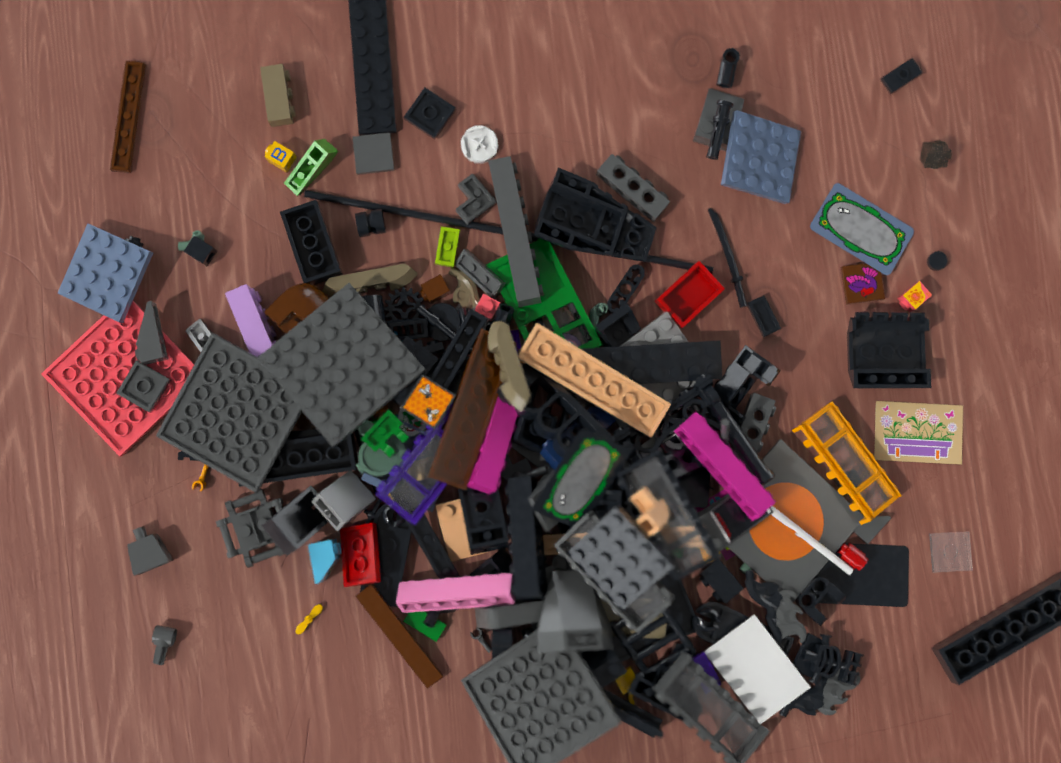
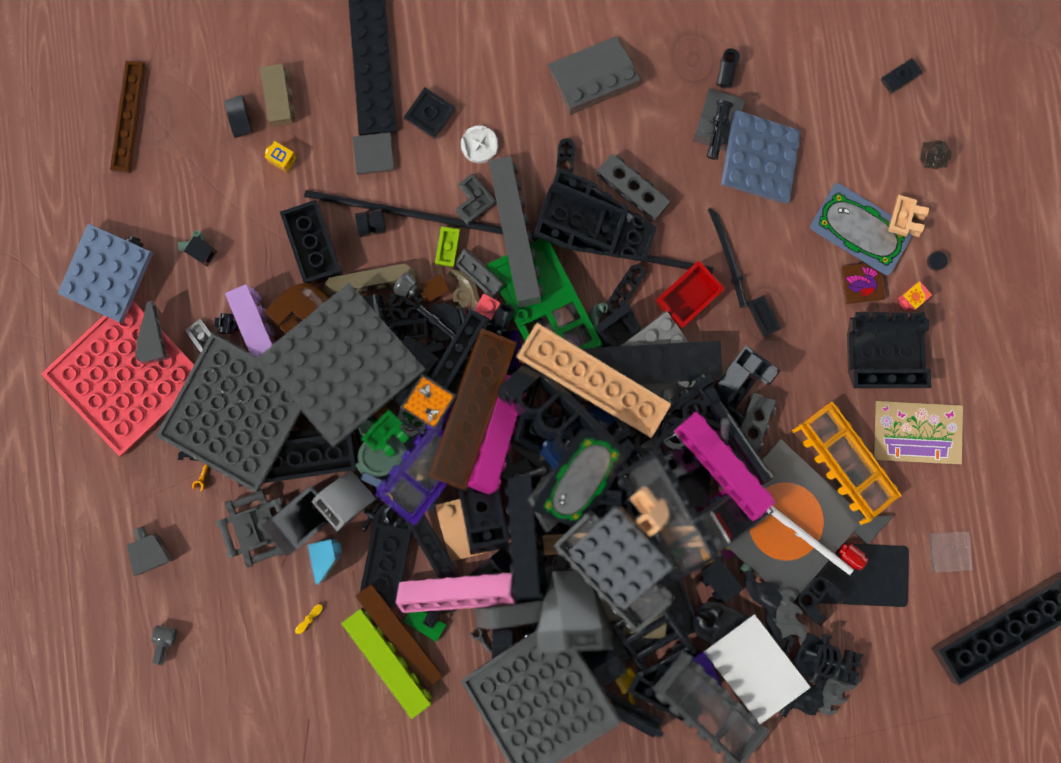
(143, 386): dark grey tile -> none
(226, 323): none -> black gear
(238, 117): none -> black slope
(311, 165): bright green slope -> none
(360, 555): red plate -> none
(387, 663): none -> lime brick
(406, 285): none -> dark grey cone
(511, 372): dark tan brick -> none
(571, 152): none -> black beam
(594, 75): none -> dark grey slope
(903, 215): none -> light nougat plate

